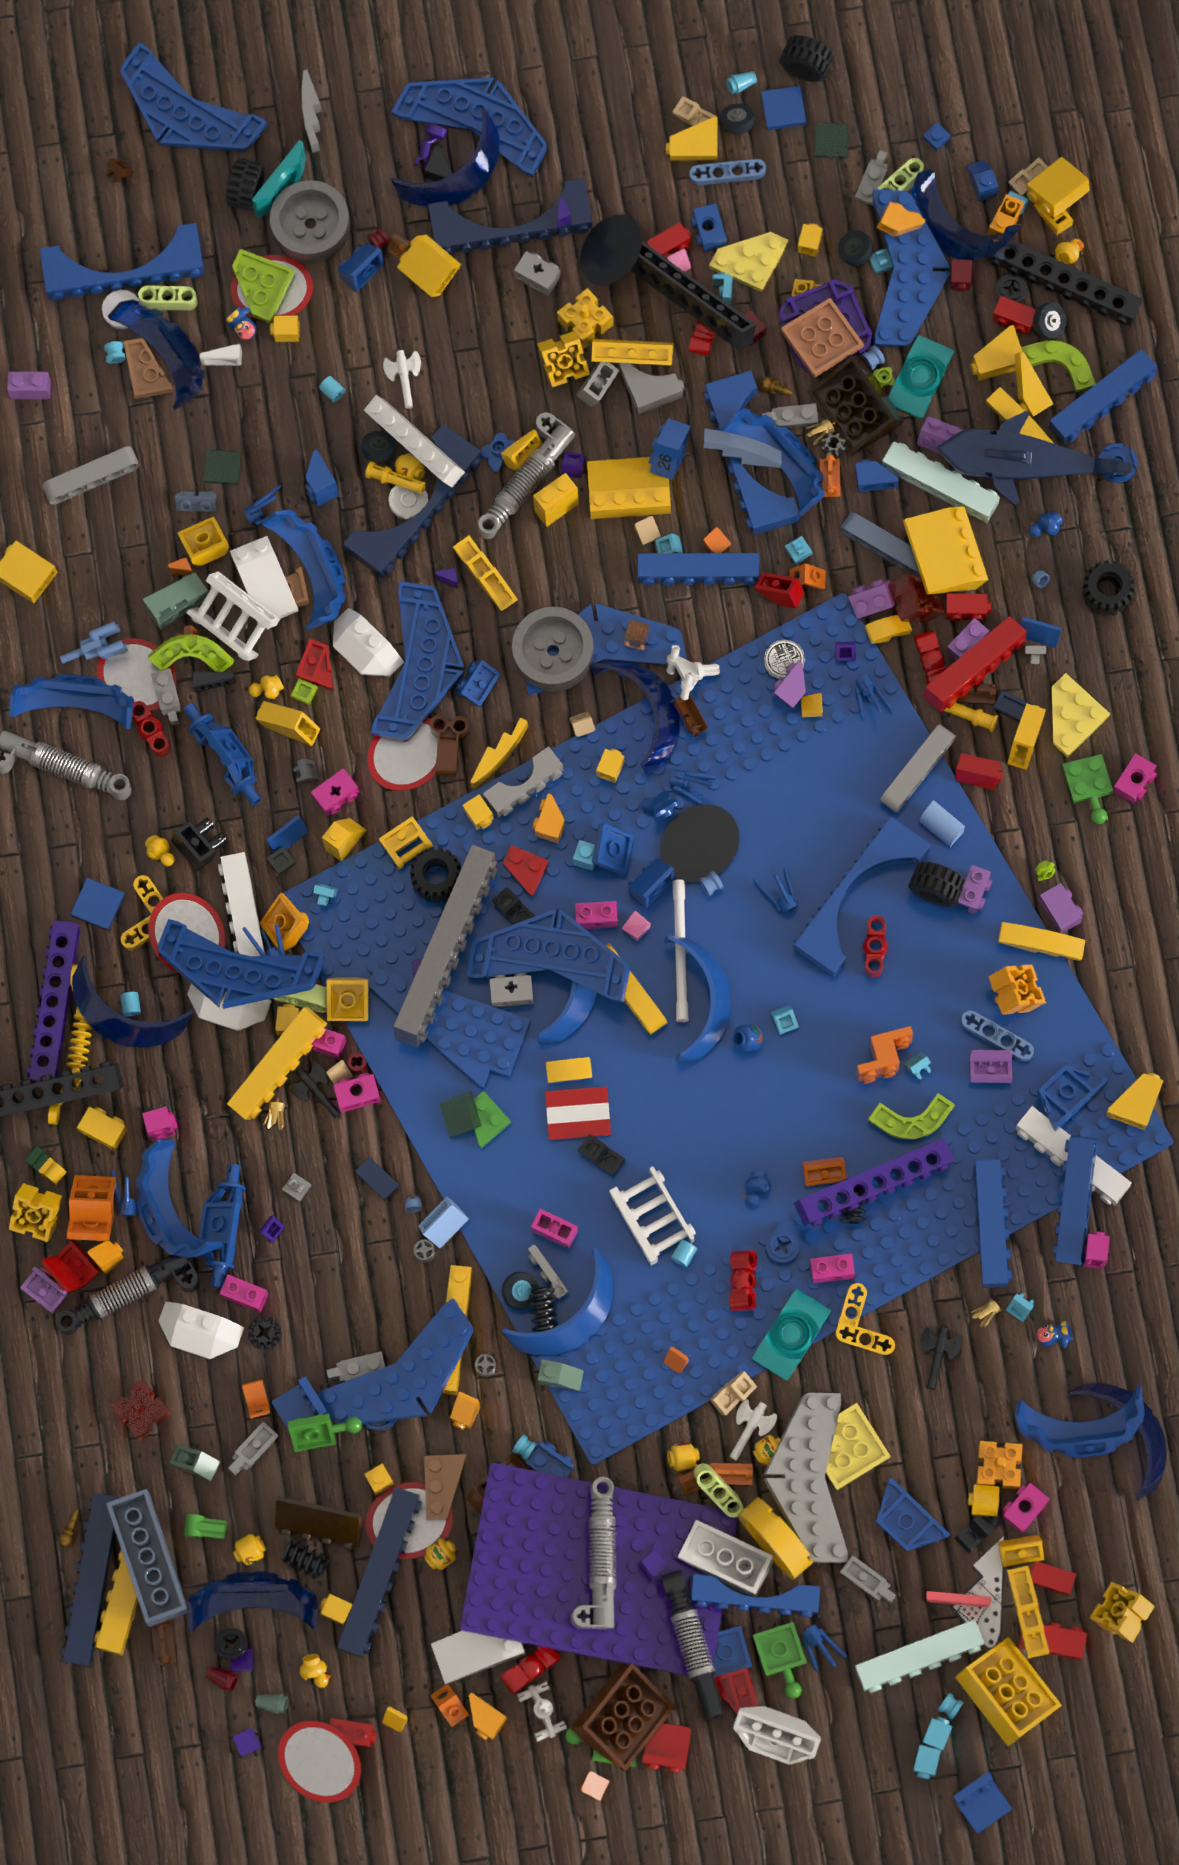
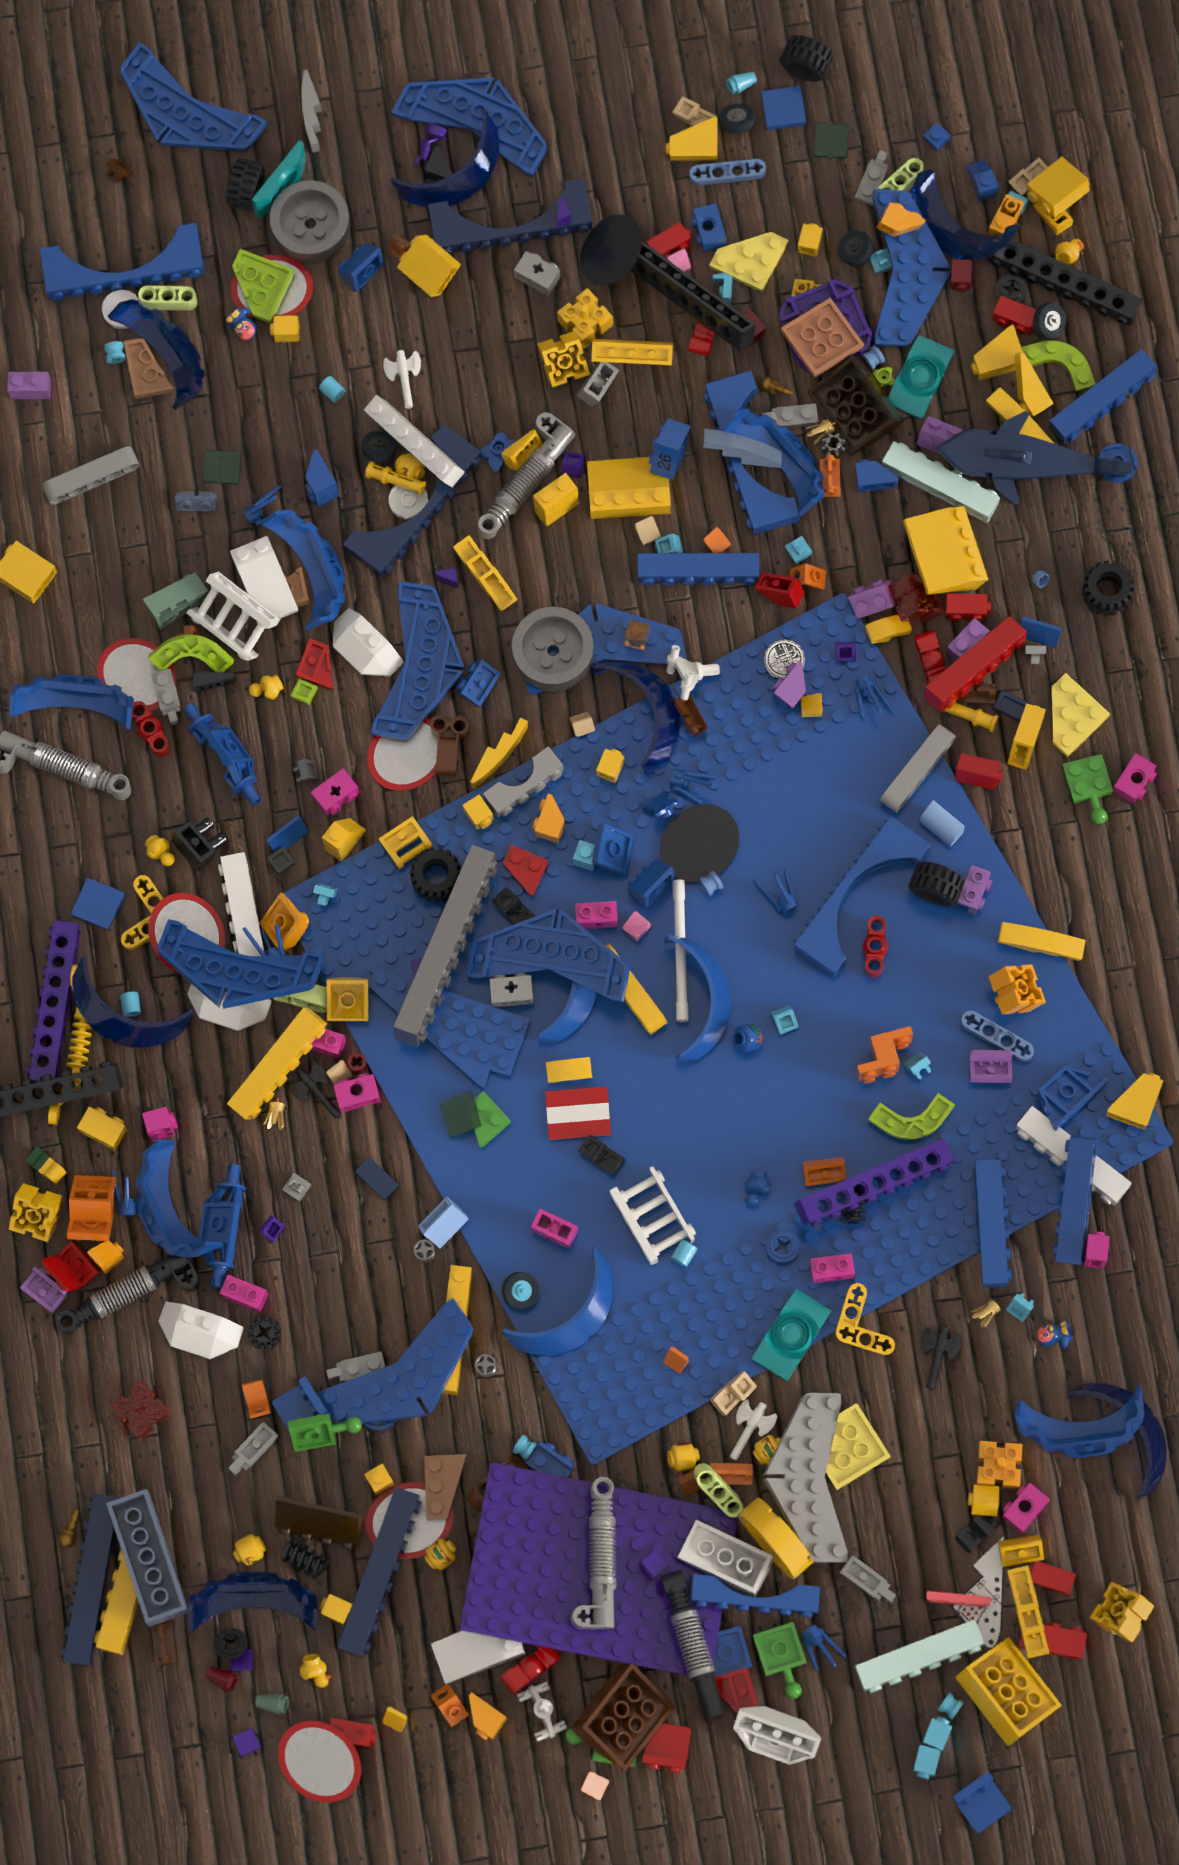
(97, 644): medium blue plant -> none
(180, 567): orange slope -> none
(194, 1462): sand green slope -> none
(199, 1526): bright green piece -> none
(204, 542): yellow slope -> none
(223, 356): white slope -> none
(285, 1016): yellow brick -> none
(288, 722): yellow slope -> none
(379, 238): dark red wheel -> none
(413, 1205): medium blue hinge -> none
(464, 1411): light orange slope -> none
(543, 1308): black piece -> none
(548, 1272): light grey hinge -> none
(560, 1375): sand green slope -> none
(650, 390): light grey arch -> none
(743, 1280): red piece -> none
(880, 542): sand blue beam -> none
(907, 1520): blue wing -> none
(1045, 870): lime plate -> none
(1048, 522): blue animal -> none
(1061, 908): medium lavender brick -> none

